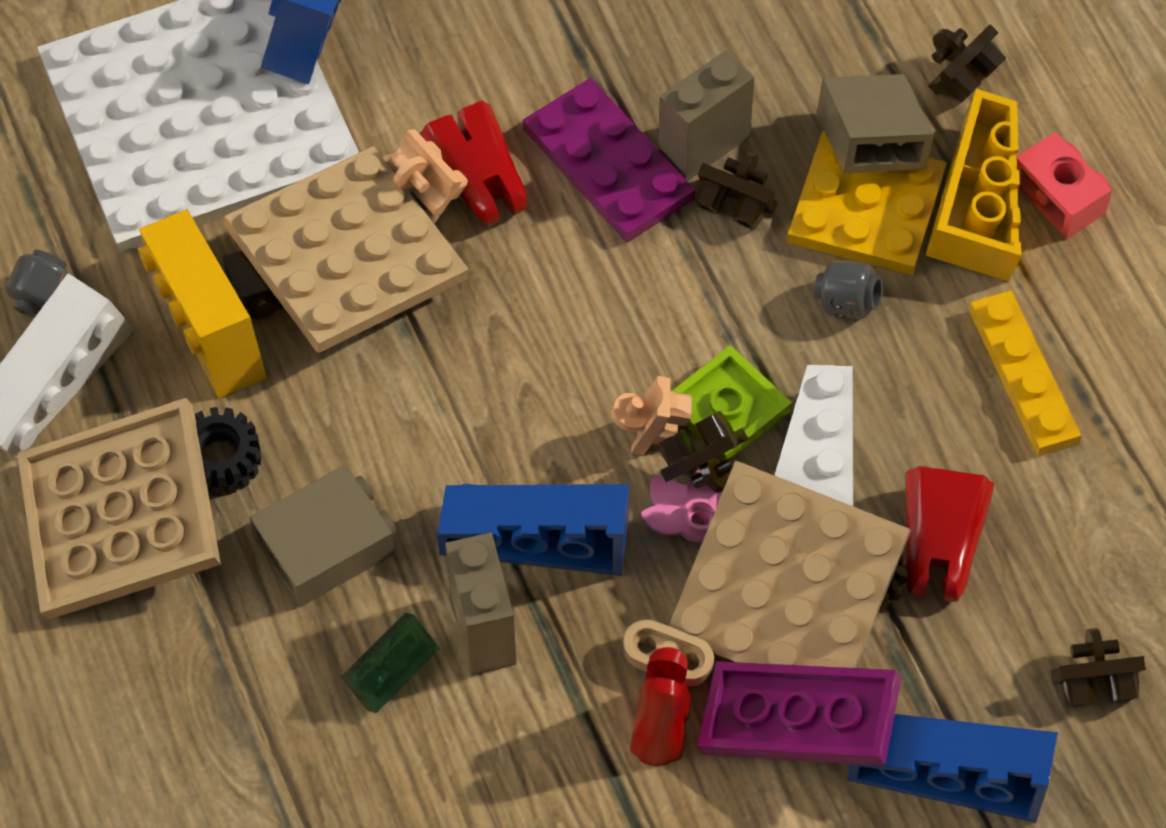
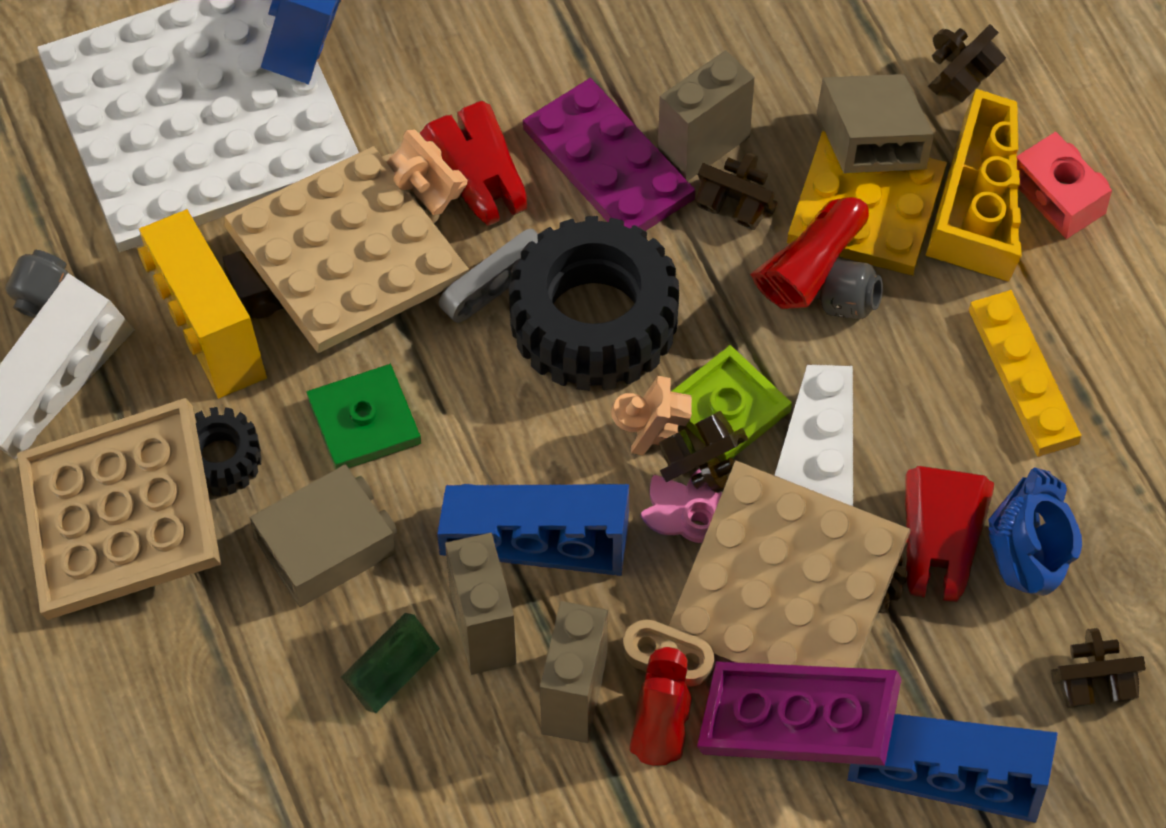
(364, 417): none -> green plate
(485, 280): none -> light grey beam
(574, 671): none -> dark tan brick
(601, 255): none -> black tyre
(801, 268): none -> red piece
(1030, 554): none -> blue helmet

